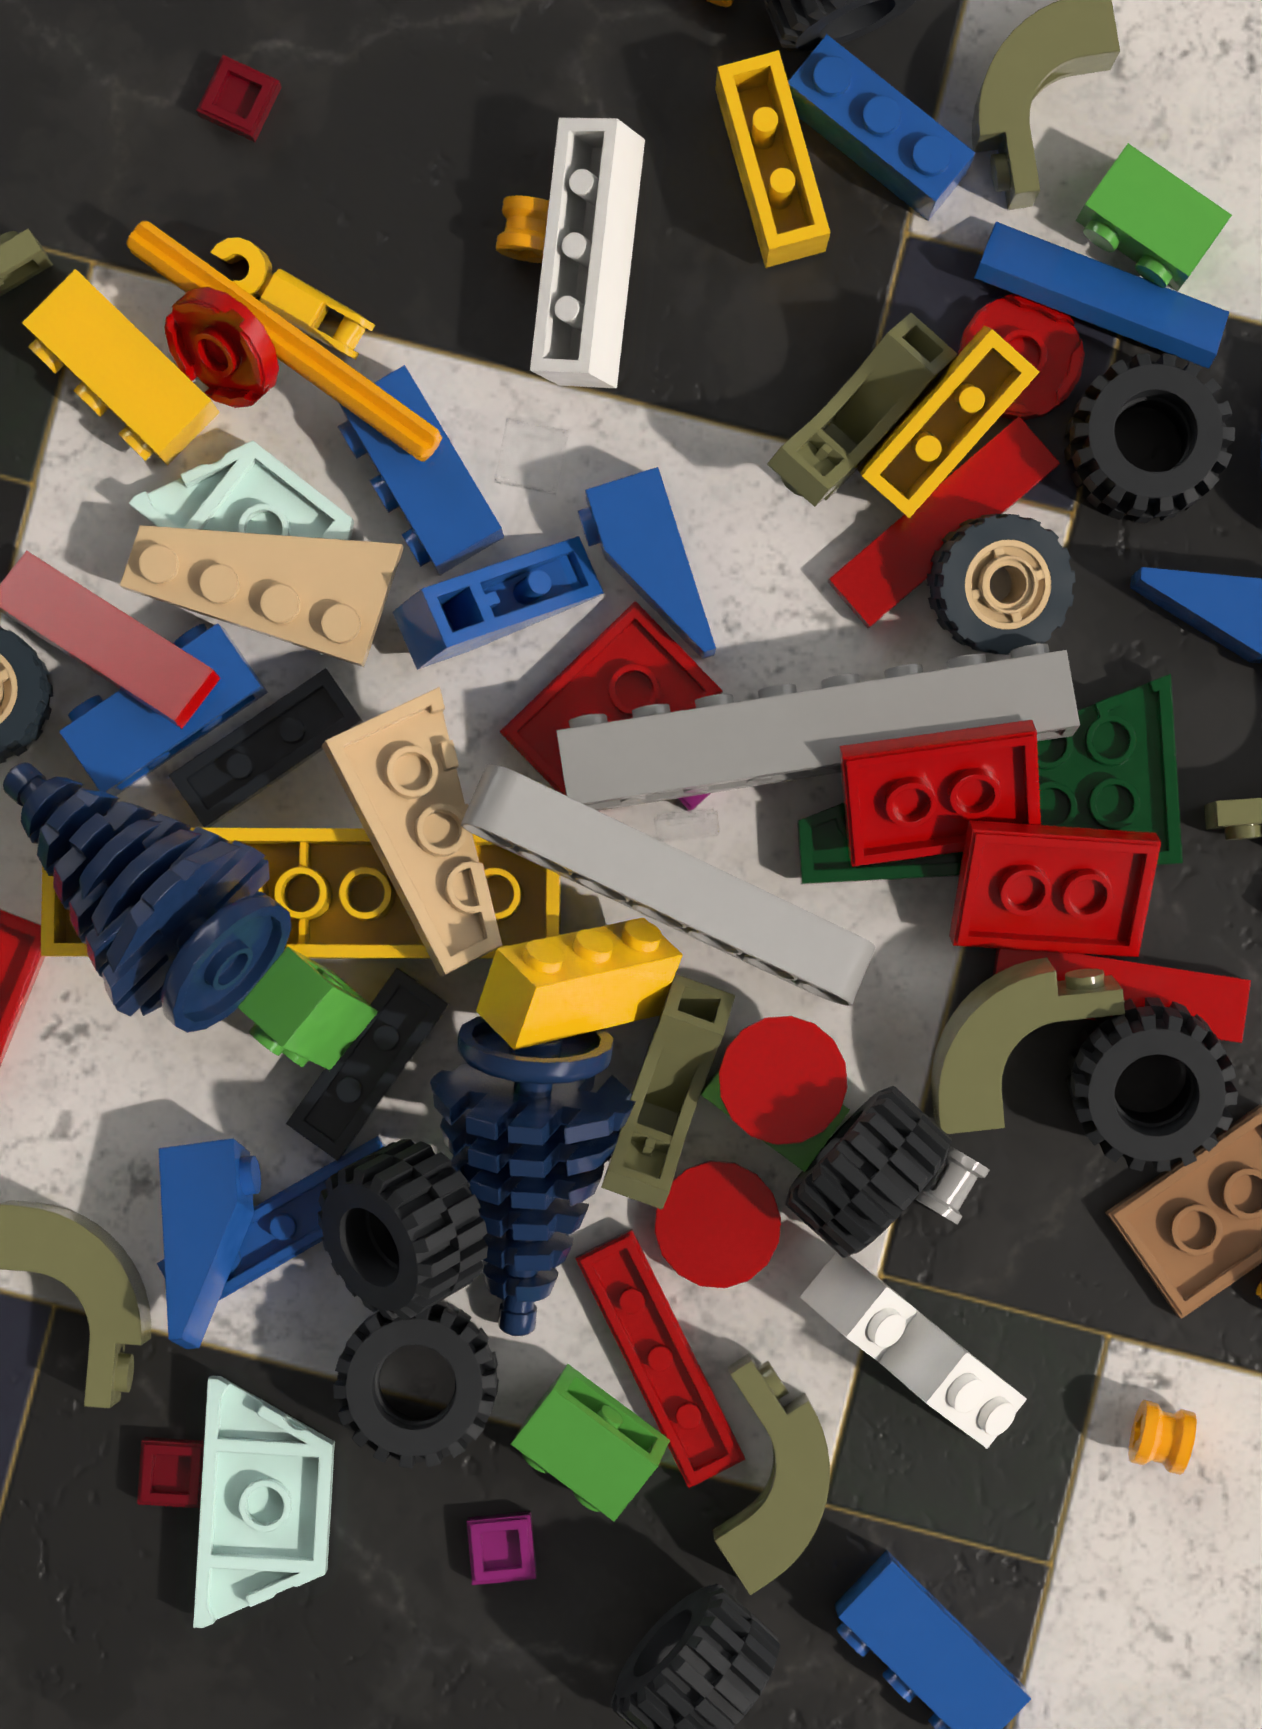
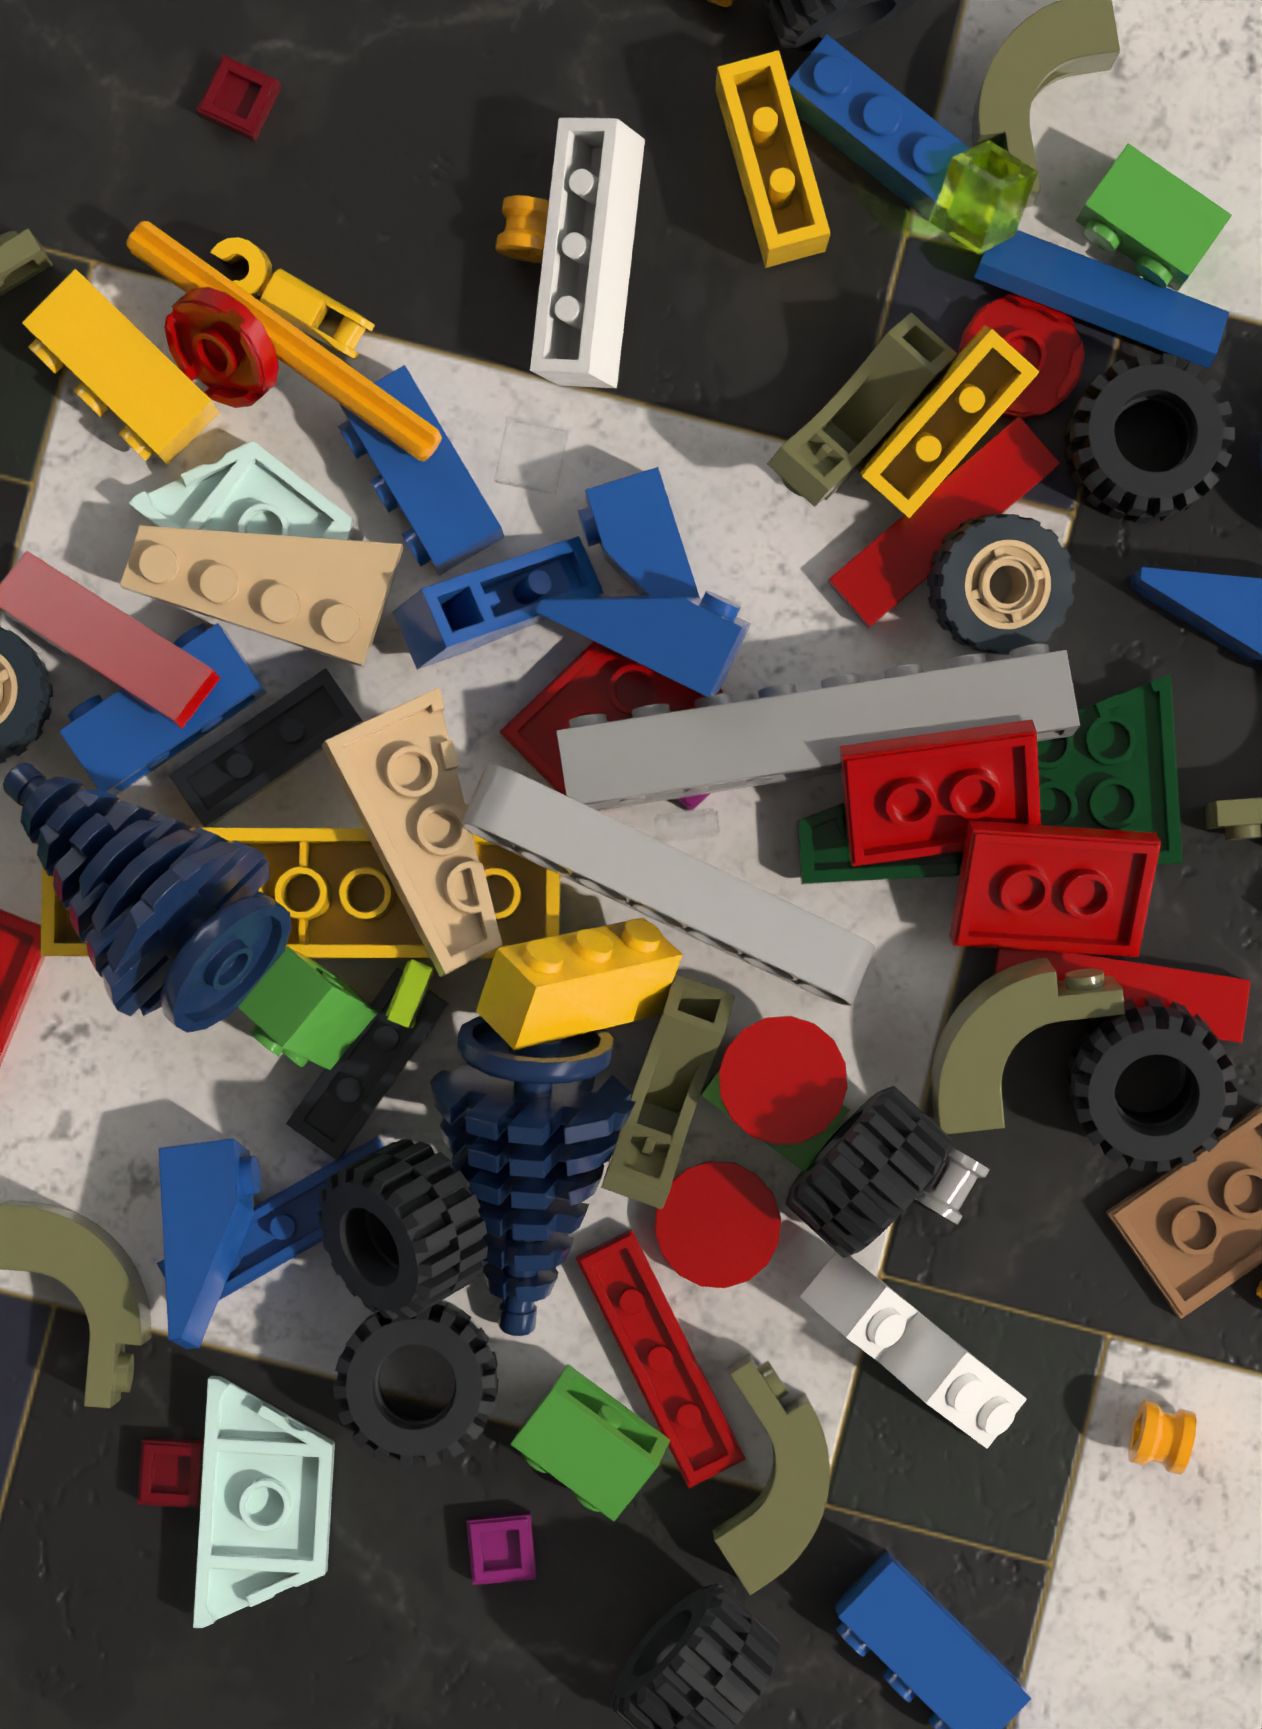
(410, 993): none -> lime tile
(672, 635): none -> blue slope
(983, 197): none -> clear neon green brick

